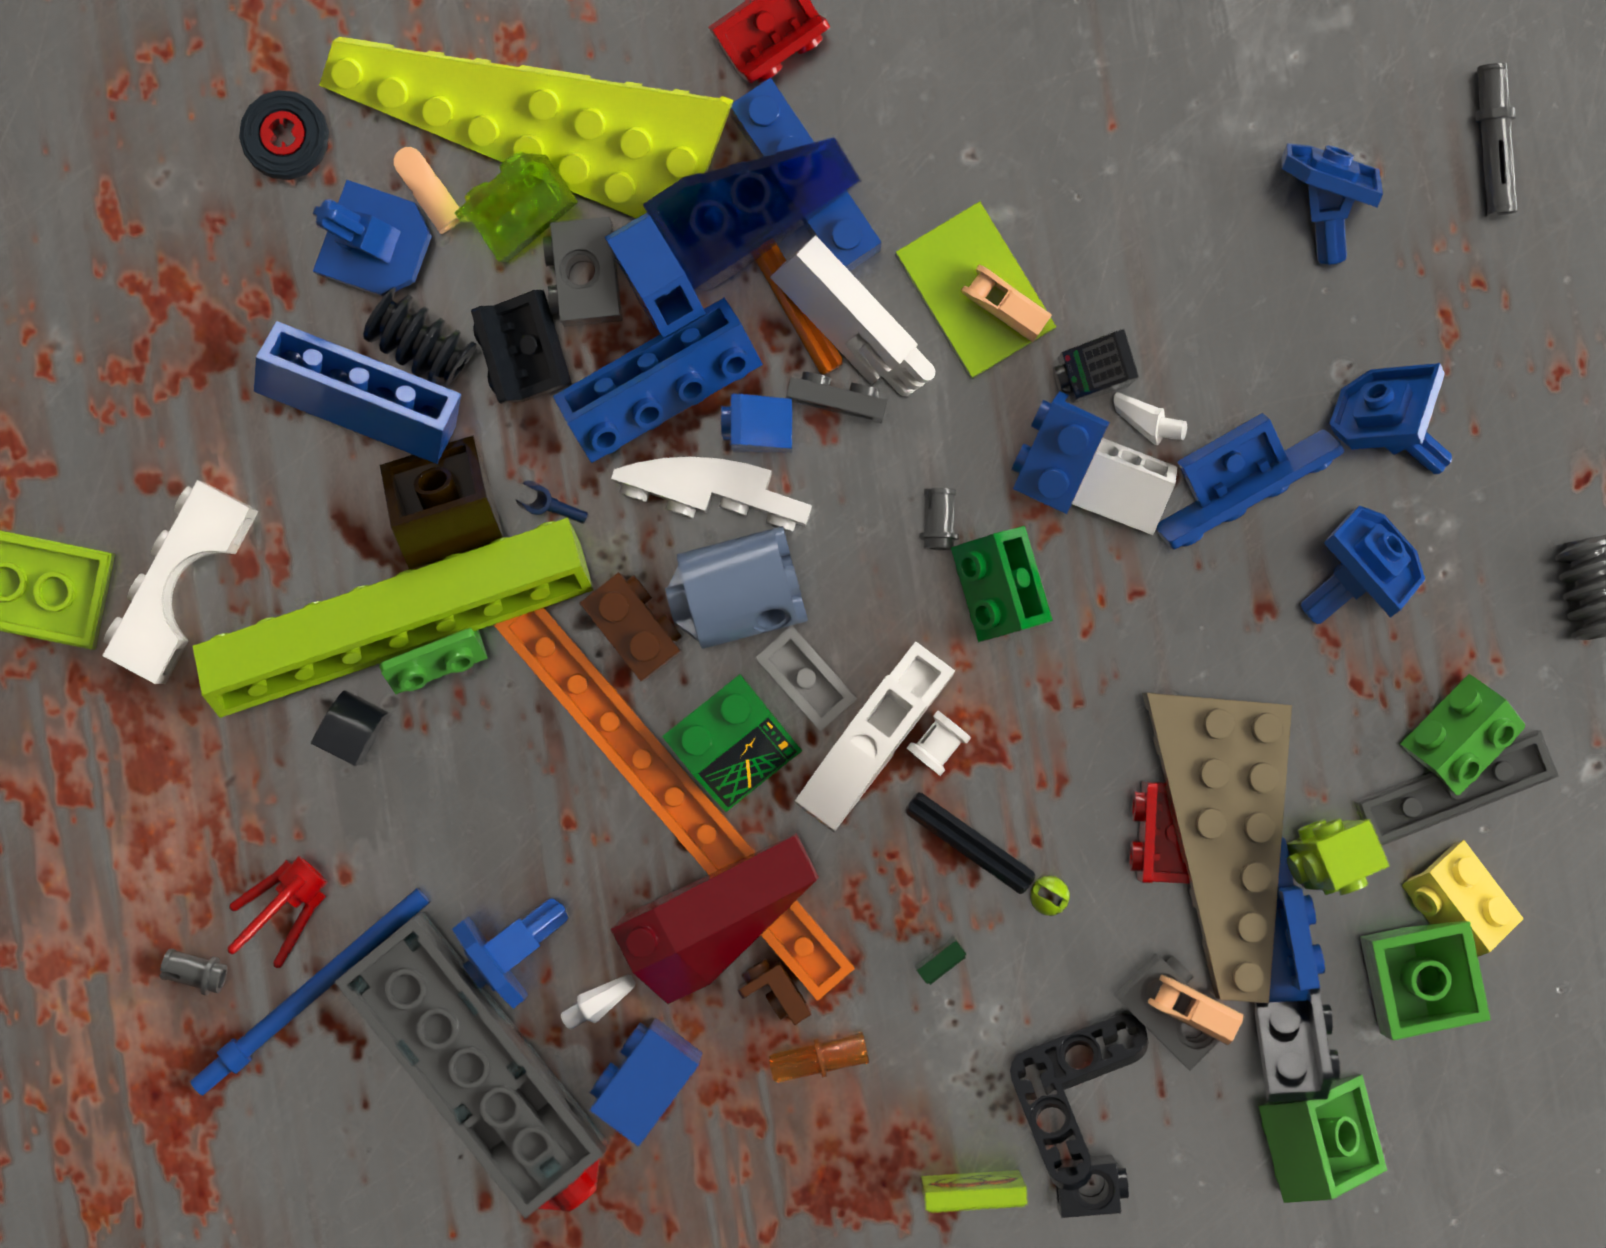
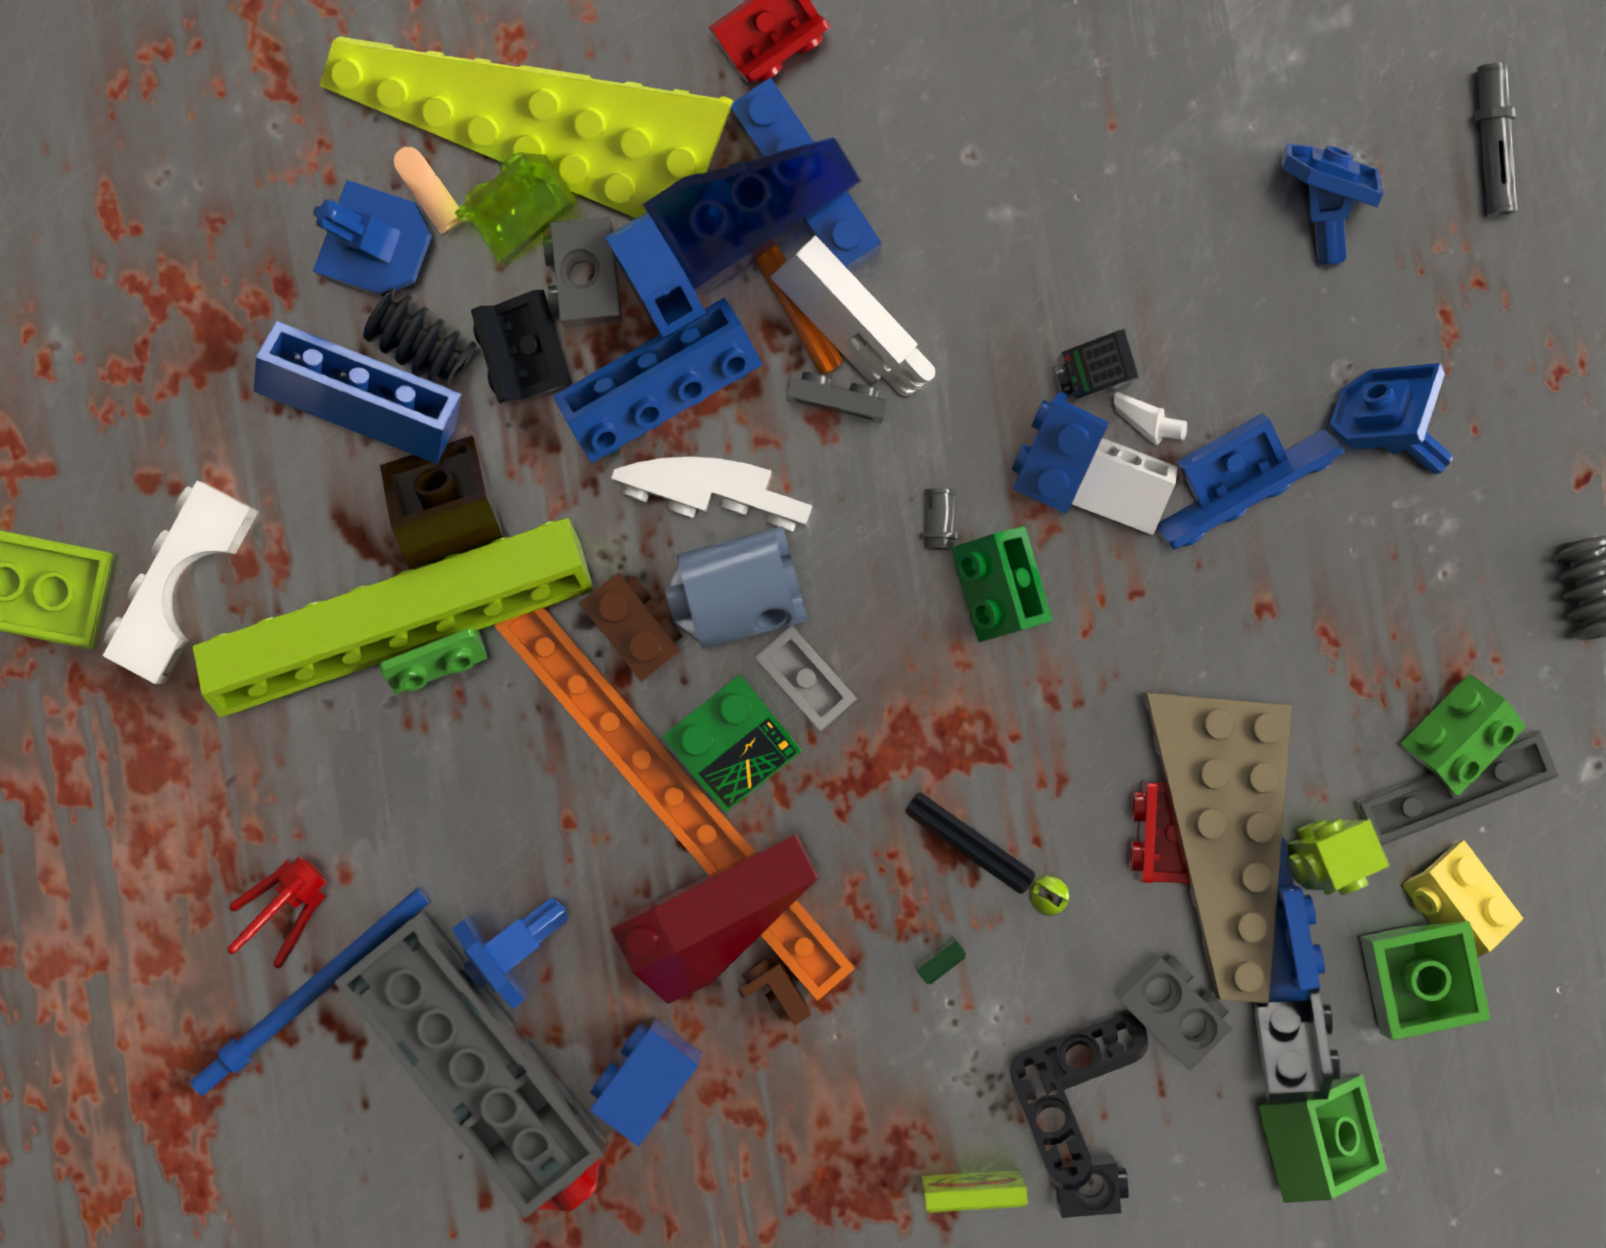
(194, 971): dark grey pin -> none
(309, 132): black bush -> none
(349, 728): black brick -> none
(545, 502): dark blue hand -> none
(597, 1002): white bar -> none
(757, 423): blue slope -> none
(819, 1058): clear orange axle -> none
(874, 736): white slope -> none
(939, 742): white bush -> none
(946, 262): lime tile -> none
(1013, 310): light nougat bar -> none
(1202, 1012): light nougat bar -> none
(1373, 561): blue piece -> none

